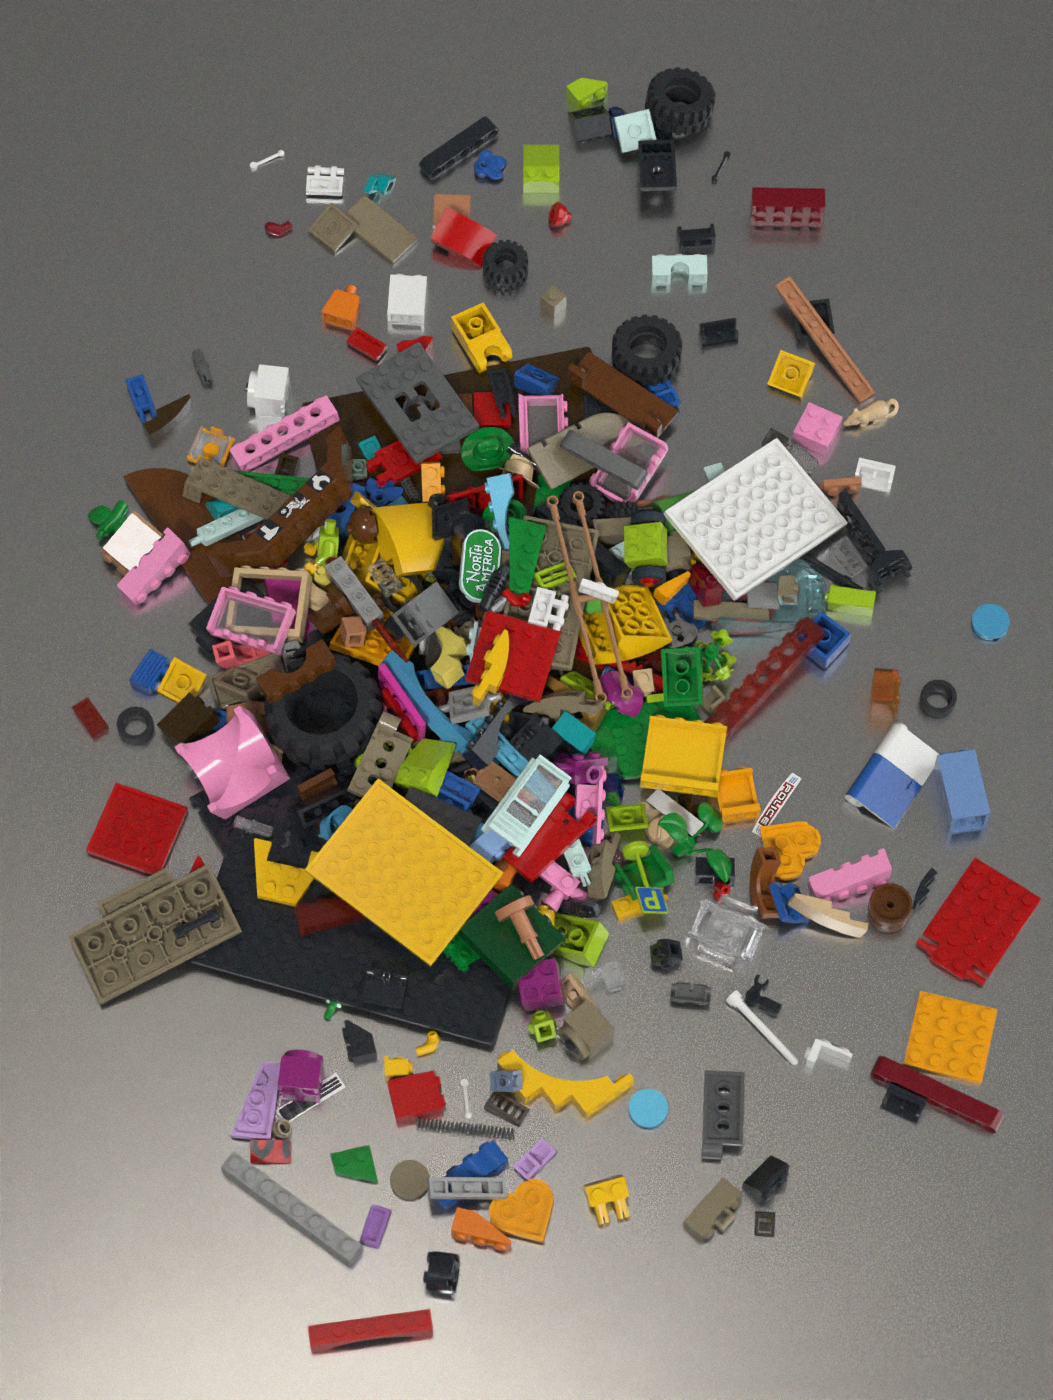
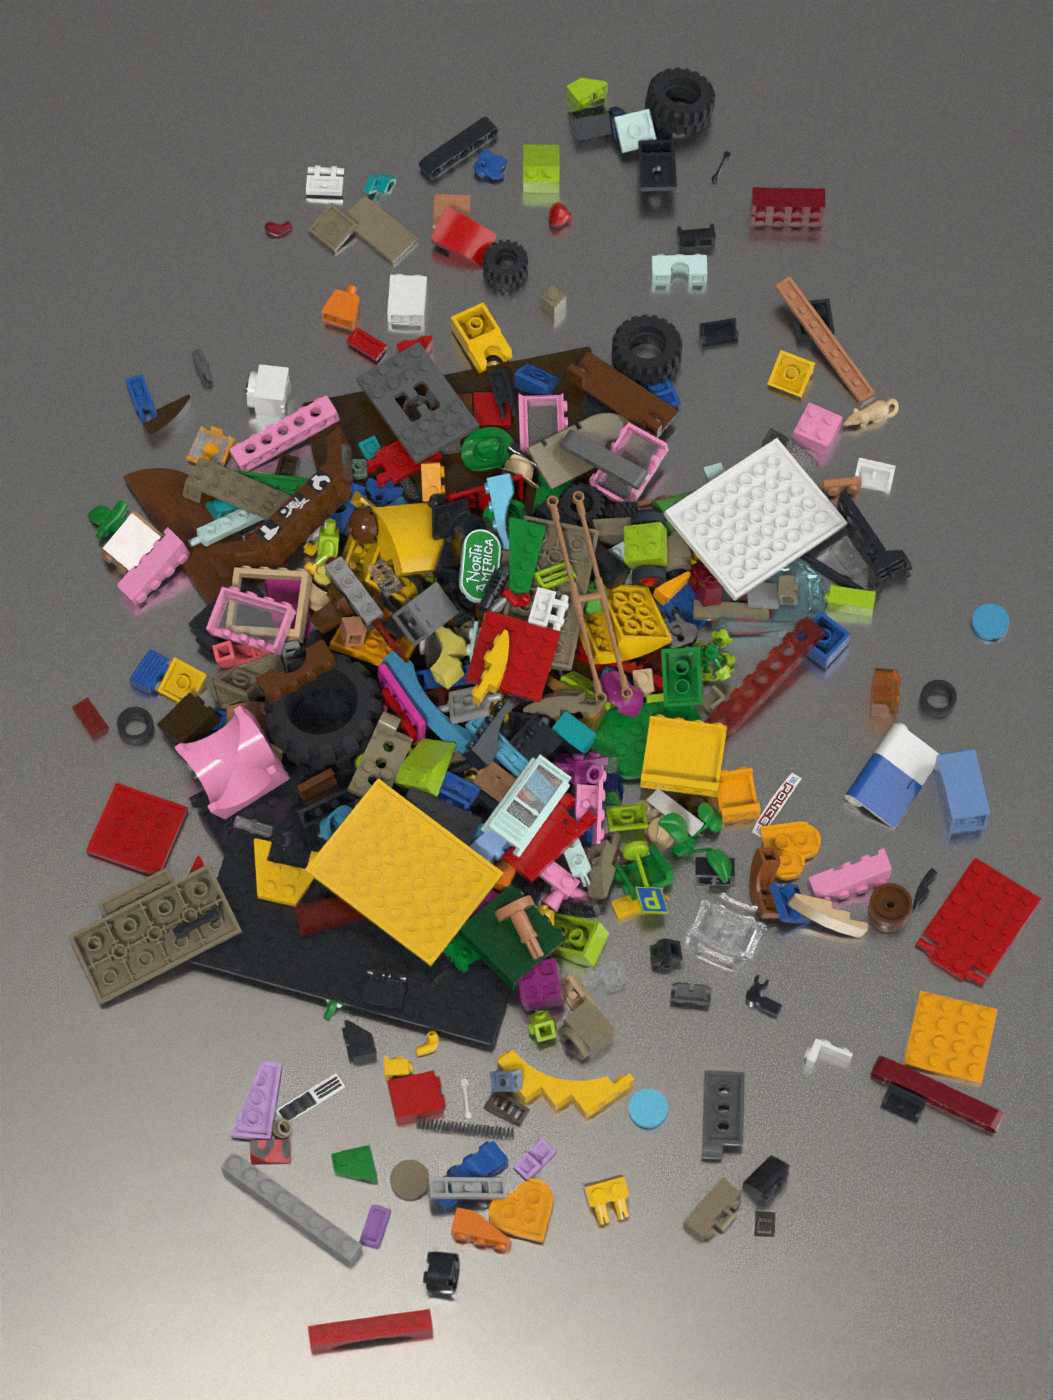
(253, 165): white hinge -> none
(301, 1076): magenta piece -> none
(598, 590): white plate -> none
(721, 888): red arm -> none
(736, 1000): white piece -> none

